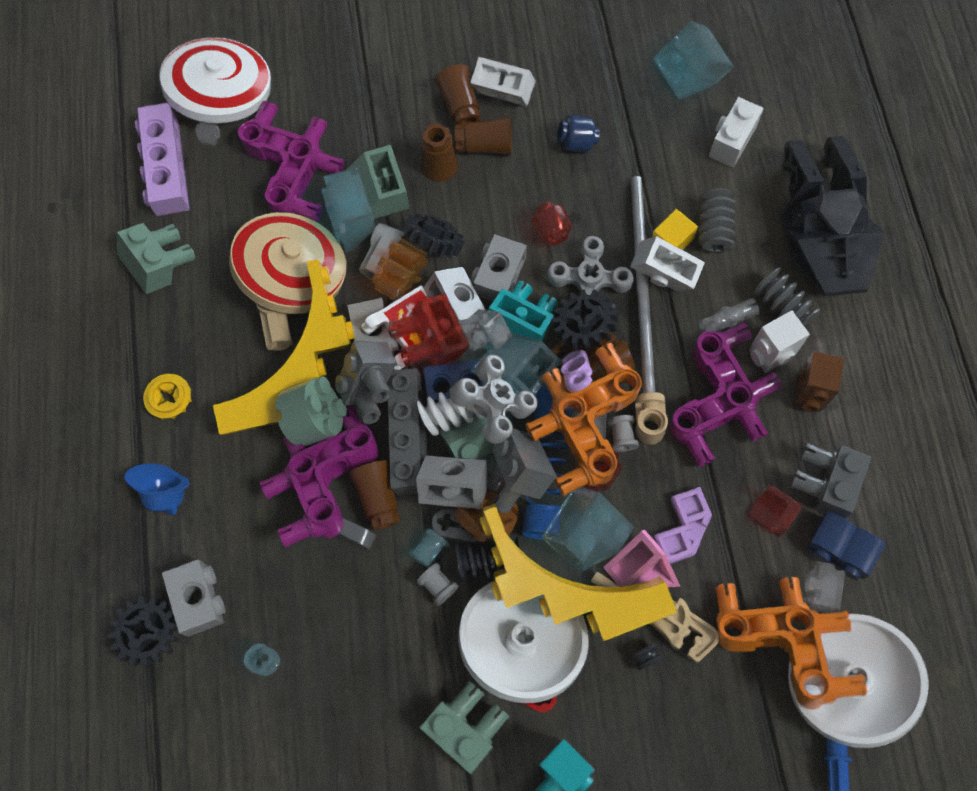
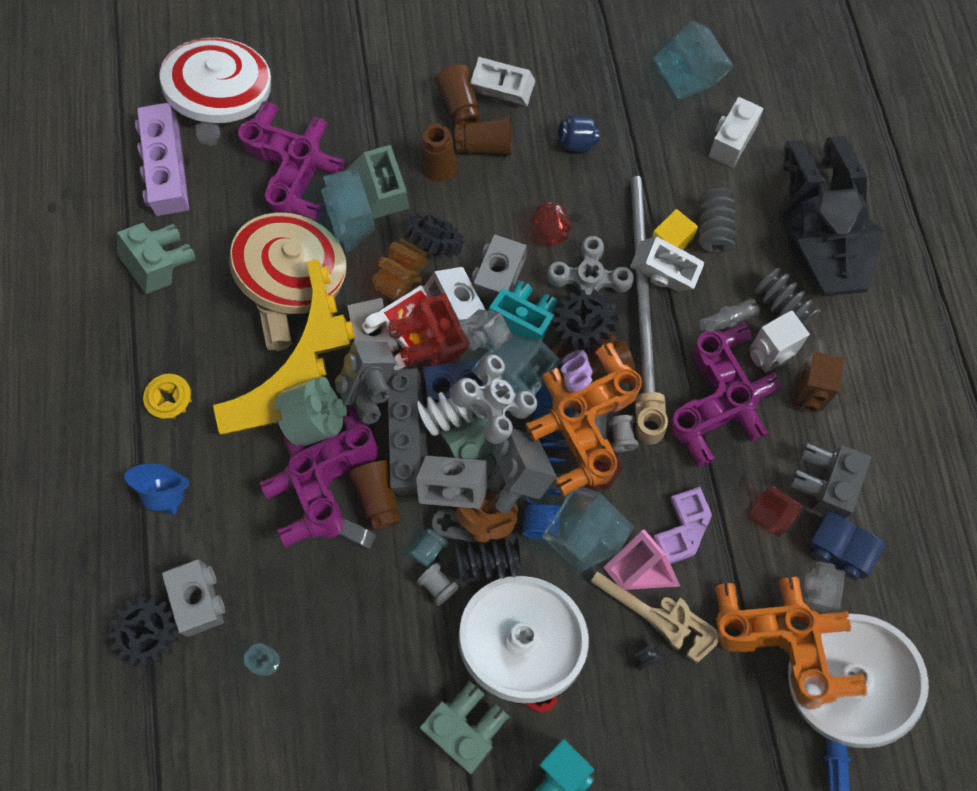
(380, 242): light grey piece -> none
(612, 608): yellow arch -> none

